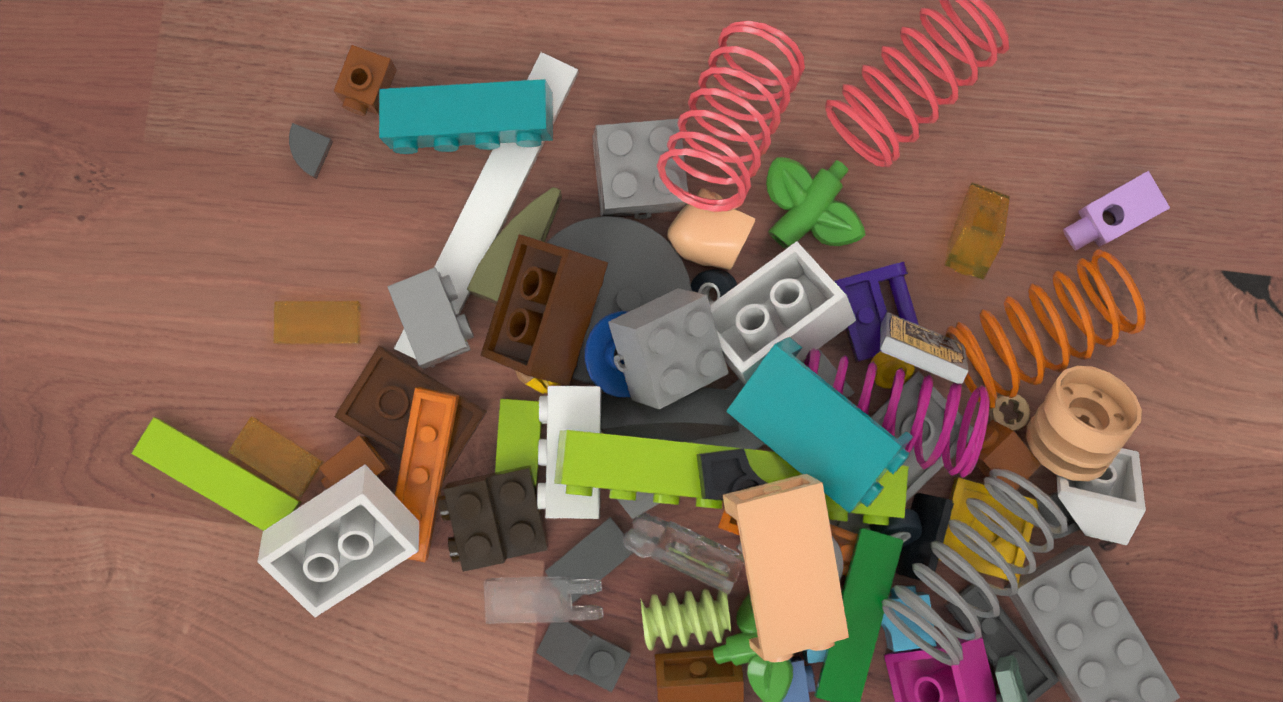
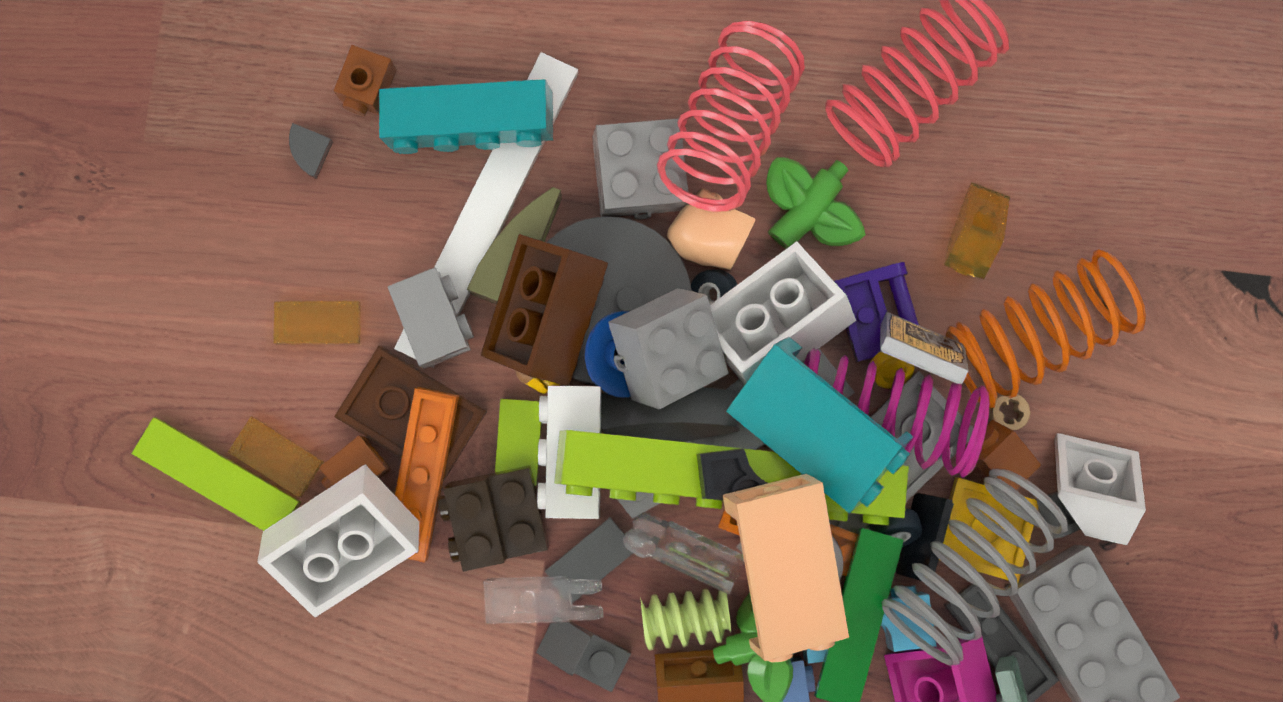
(1083, 423): light nougat wheel -> none
(1130, 207): lavender torso -> none

